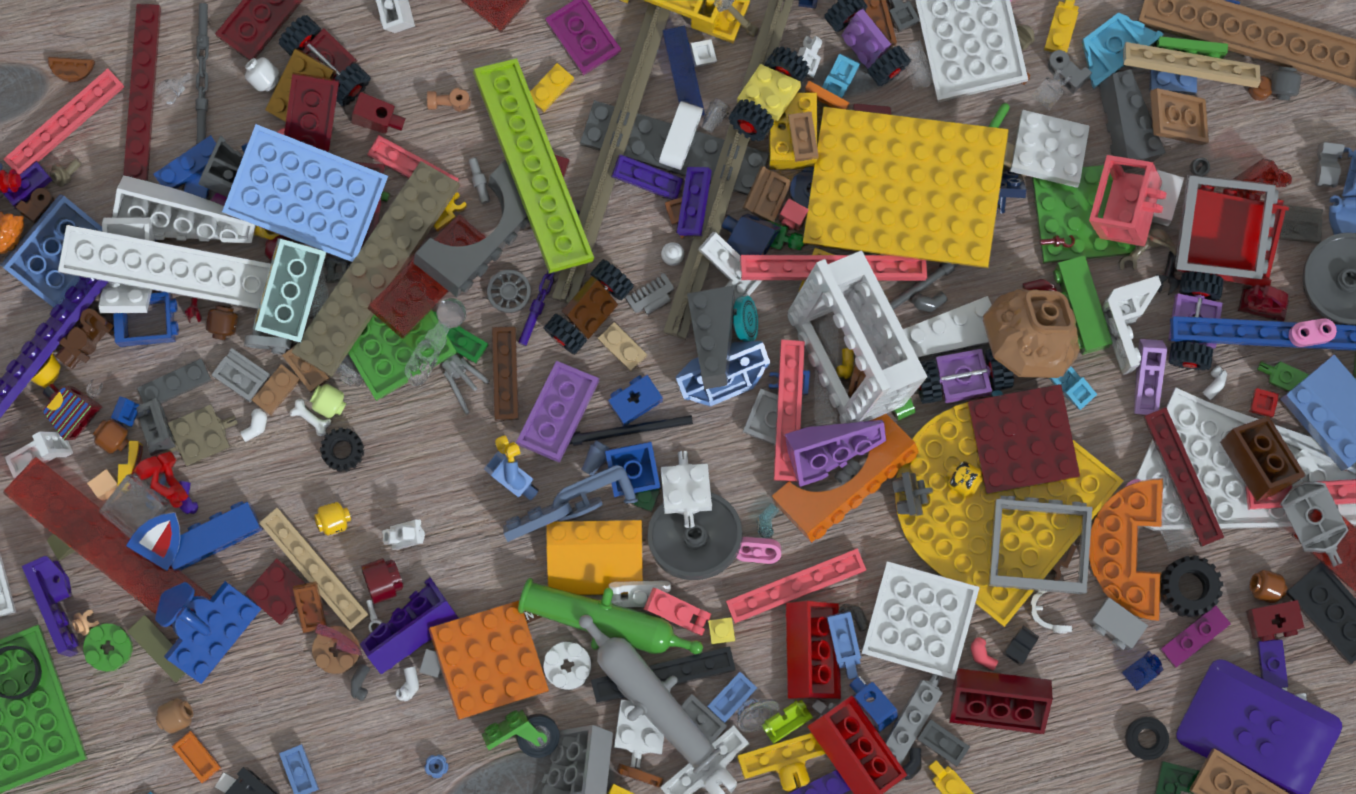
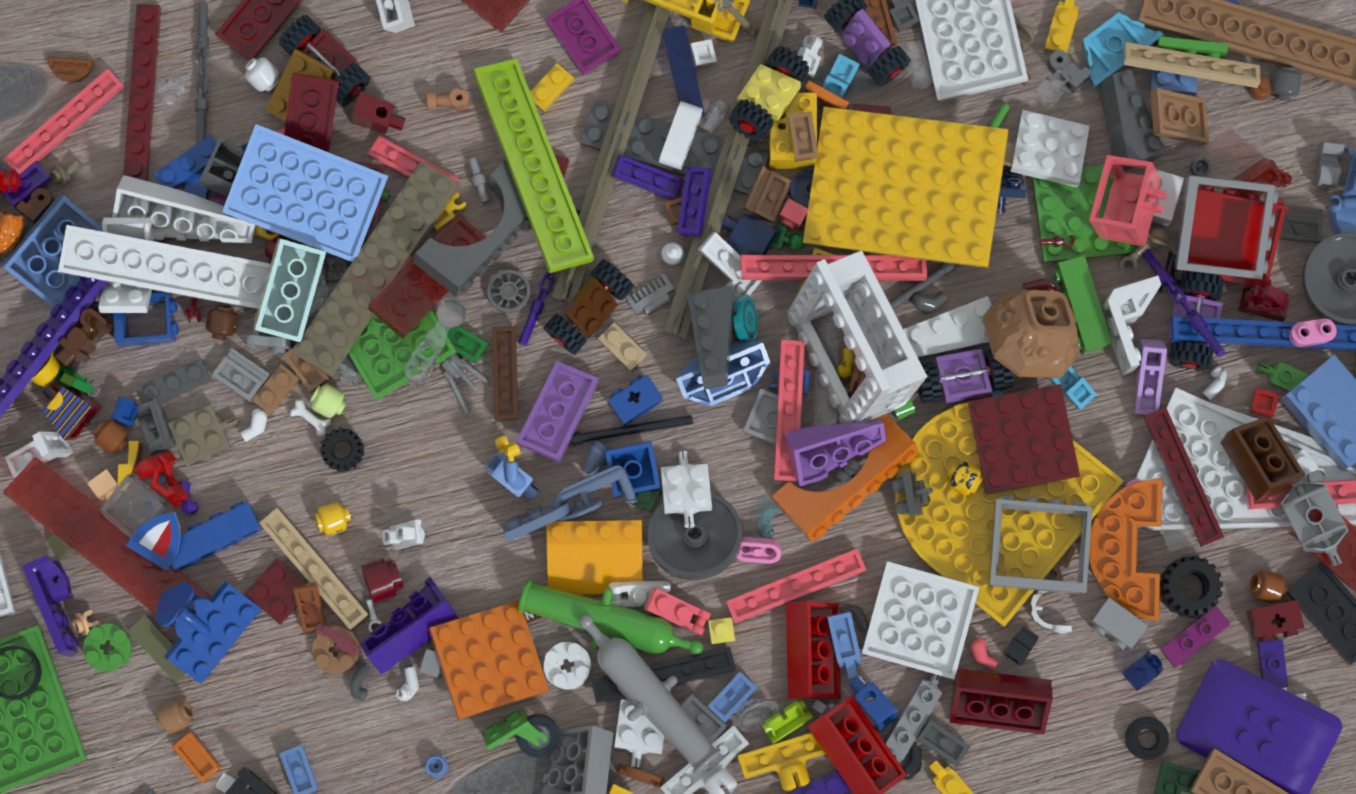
(68, 377): none -> green plate
(1197, 322): none -> dark purple piece

